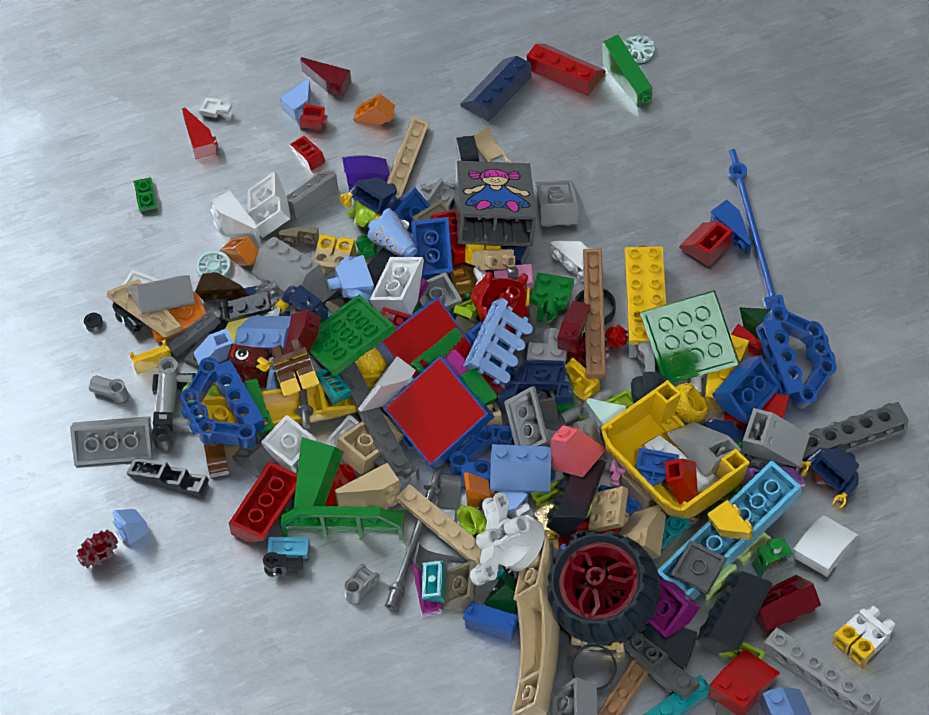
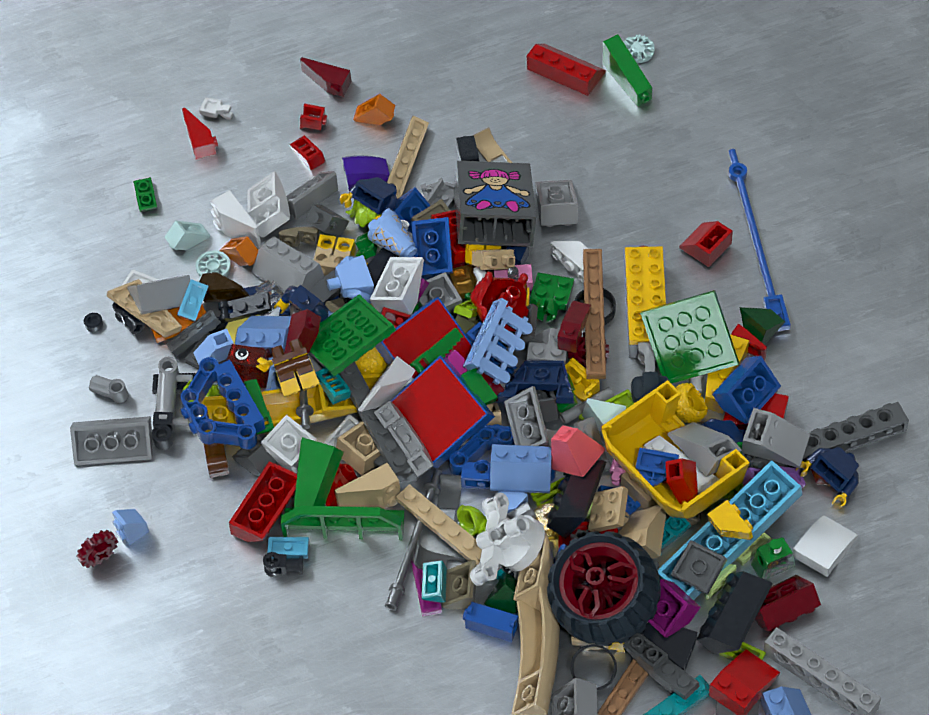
(149, 359): yellow hinge -> none
(167, 477): black slope -> none
(186, 235): none -> light aqua slope
(192, 300): none -> medium azure plate
(294, 100): light blue slope -> none
(322, 218): none -> dark grey torso
(362, 581): light grey piece -> none
(405, 437): none -> light grey slope
(476, 490): orange slope -> none
(498, 87): dark blue slope -> none
(616, 336): red gear -> none
(731, 217): blue slope -> none
(798, 328): blue brick -> none
(863, 635): hips -> none

